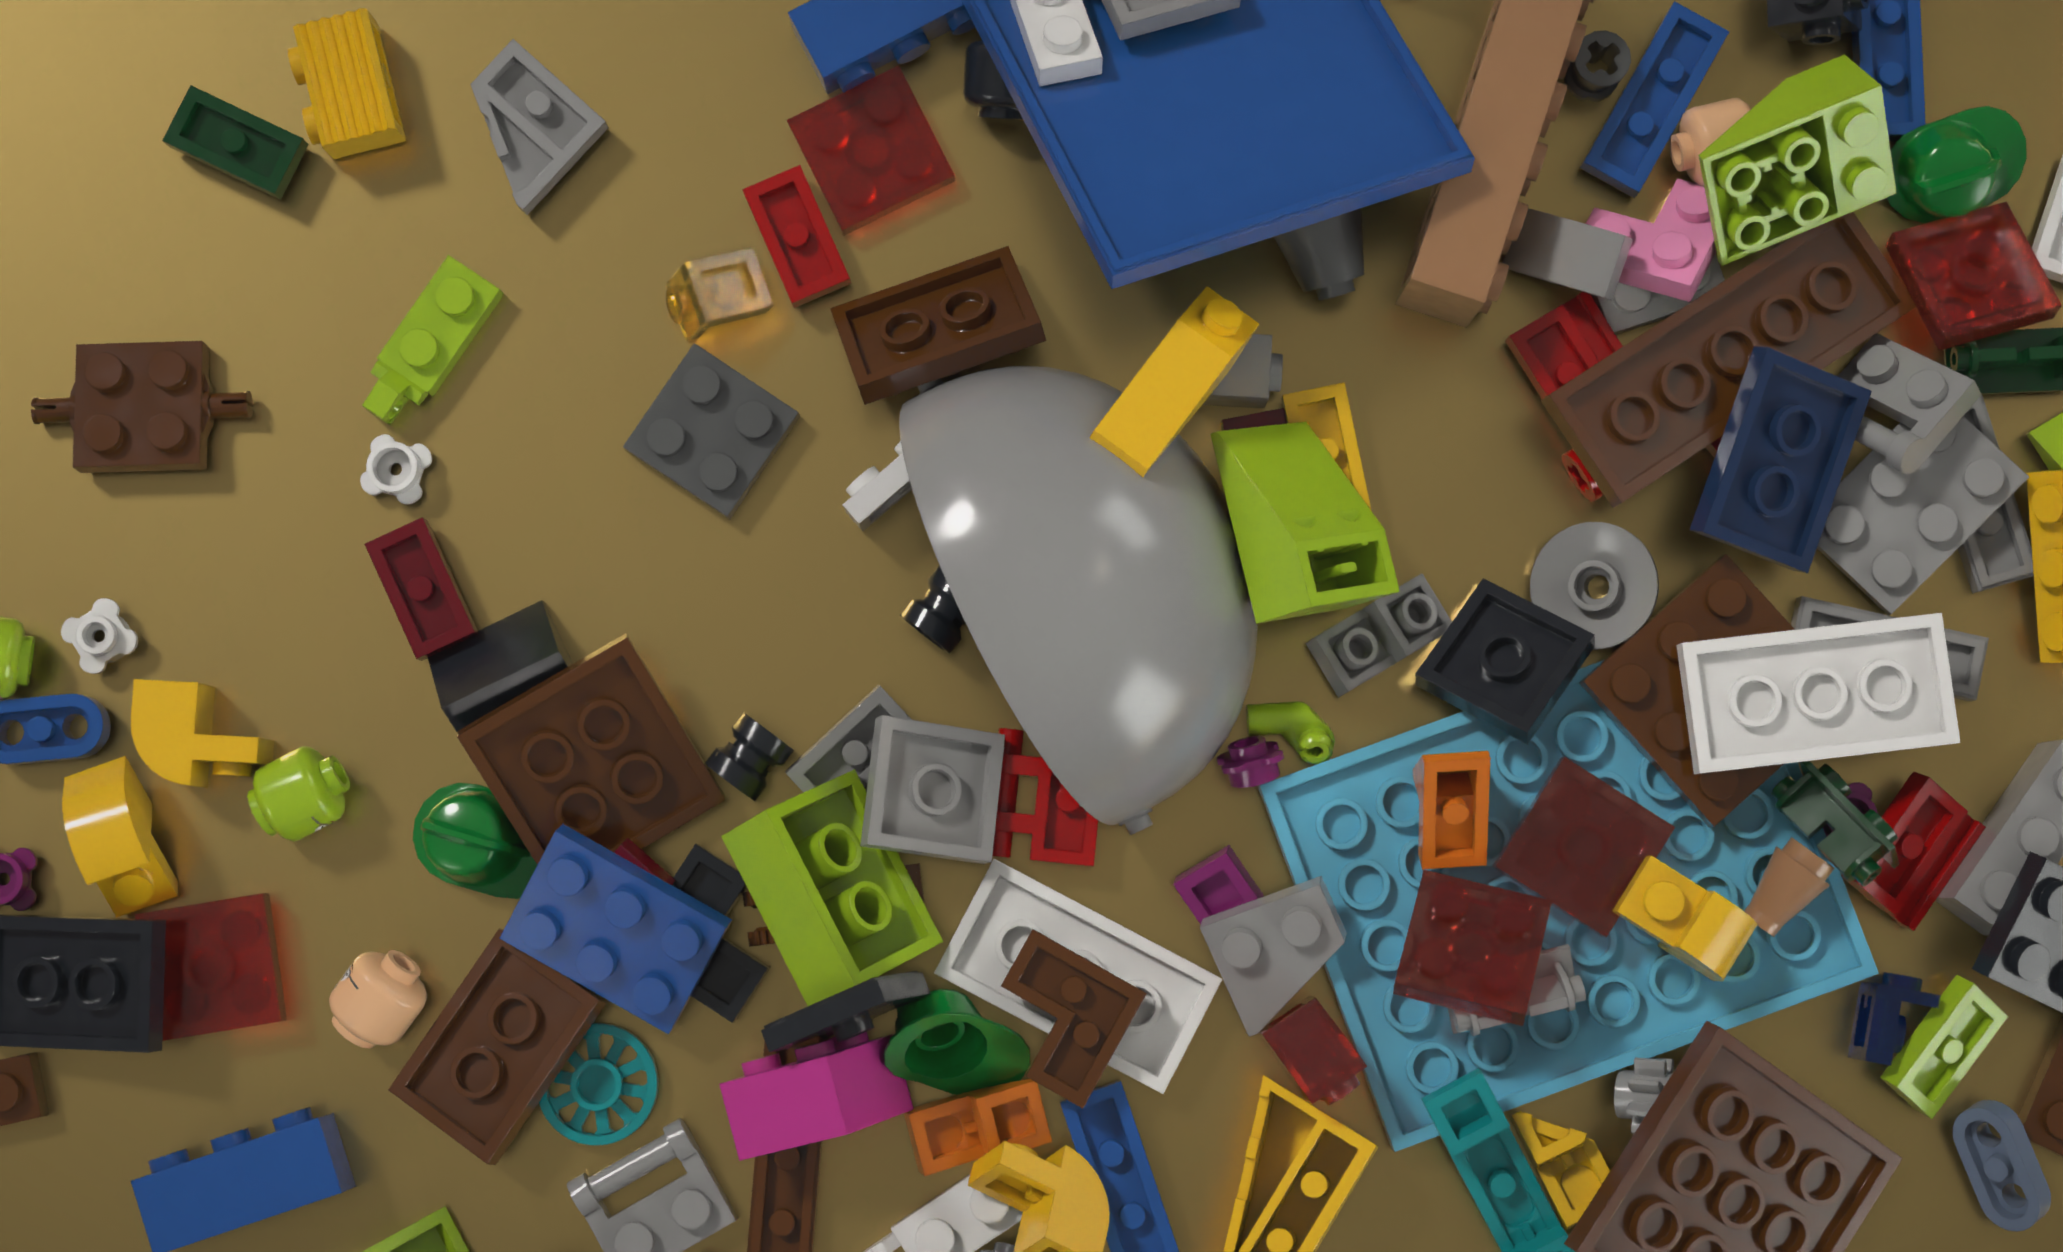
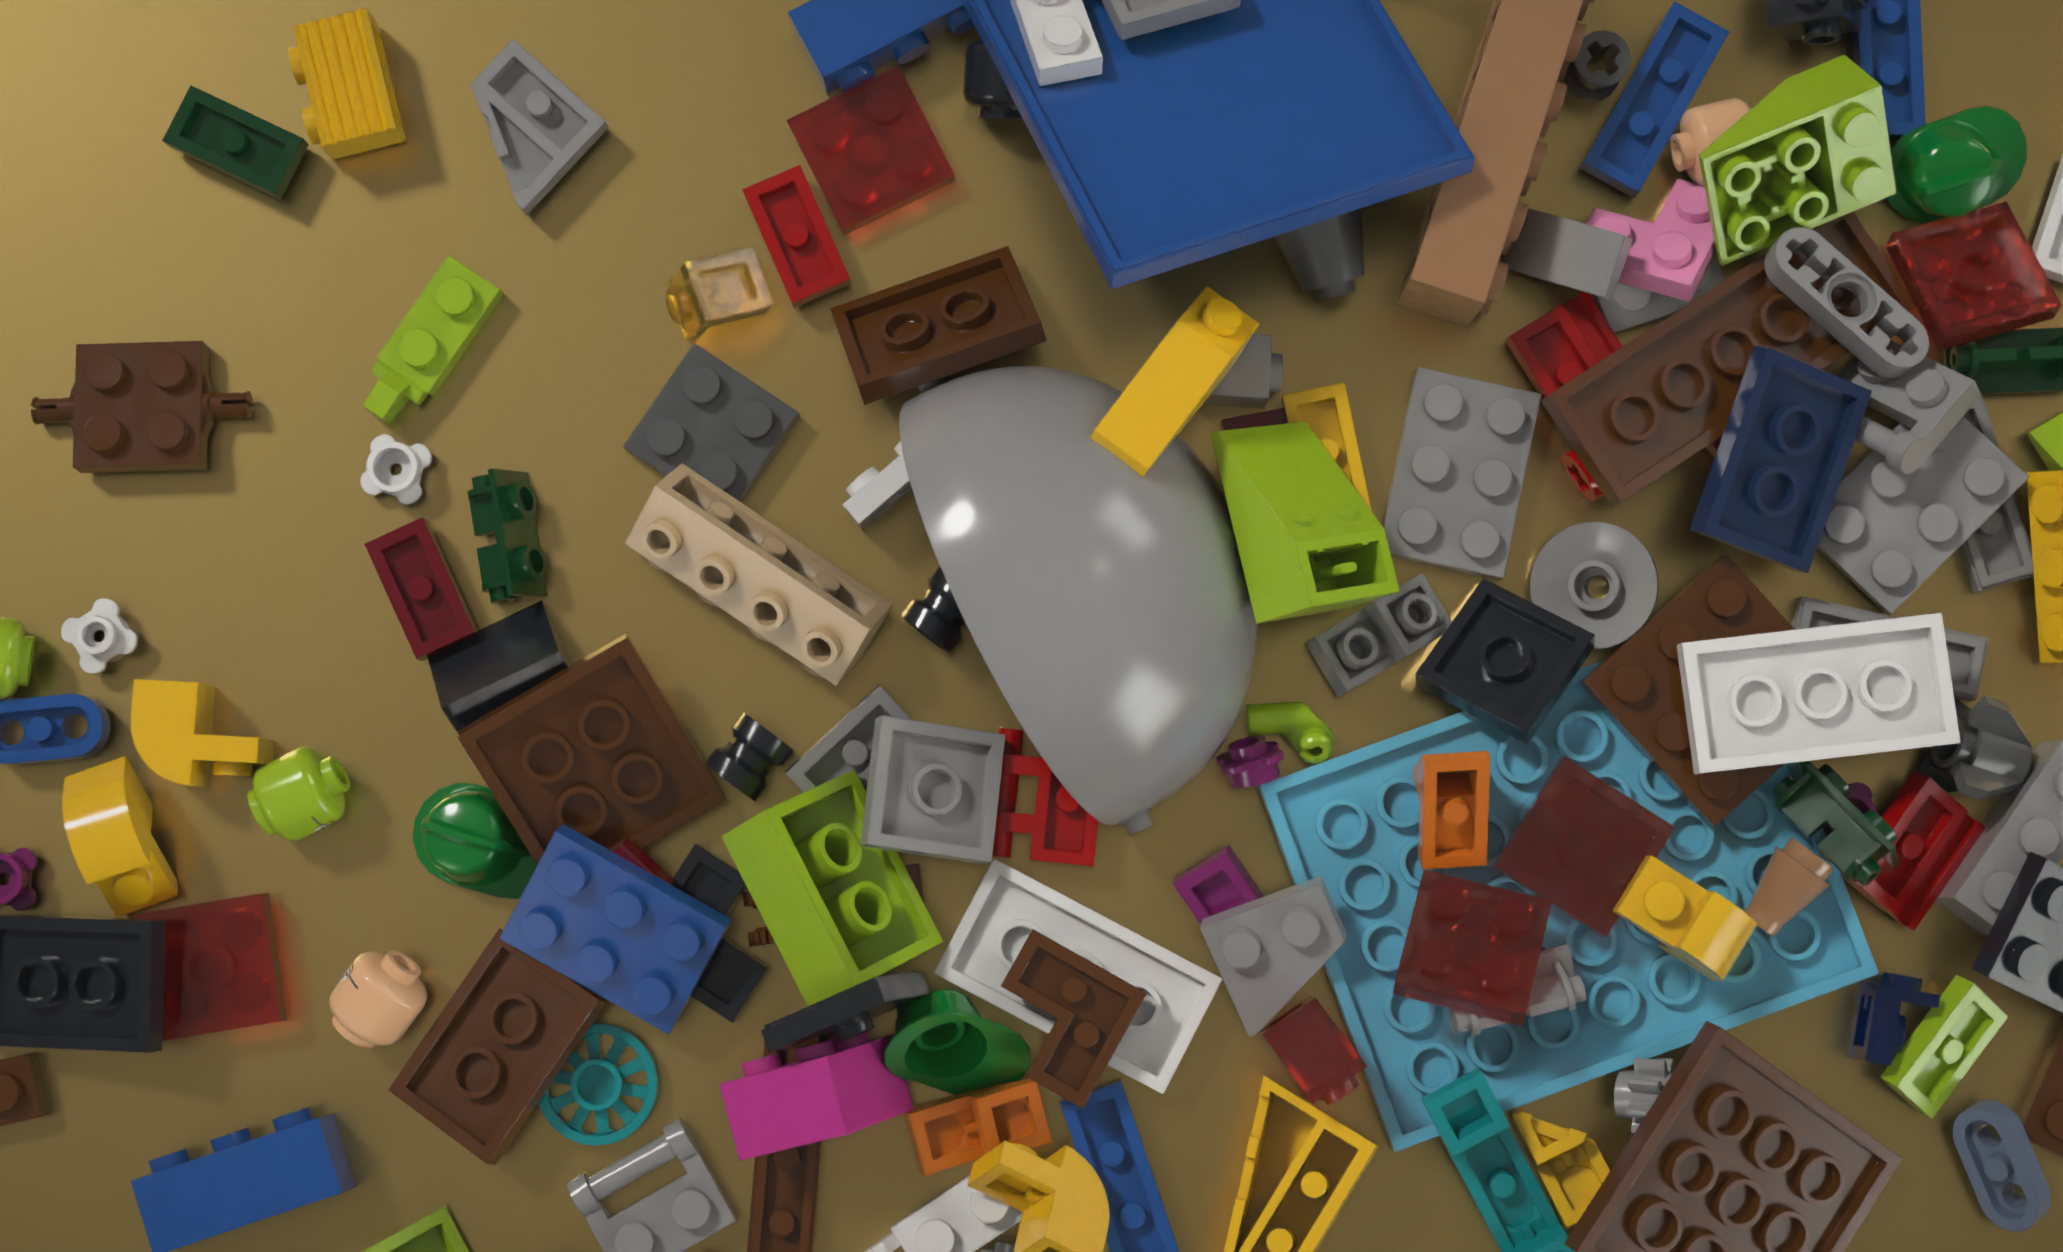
(506, 506): none -> dark green hinge
(757, 574): none -> tan brick
(1459, 473): none -> light grey plate
(1874, 301): none -> light grey beam
(1991, 755): none -> dark grey brick

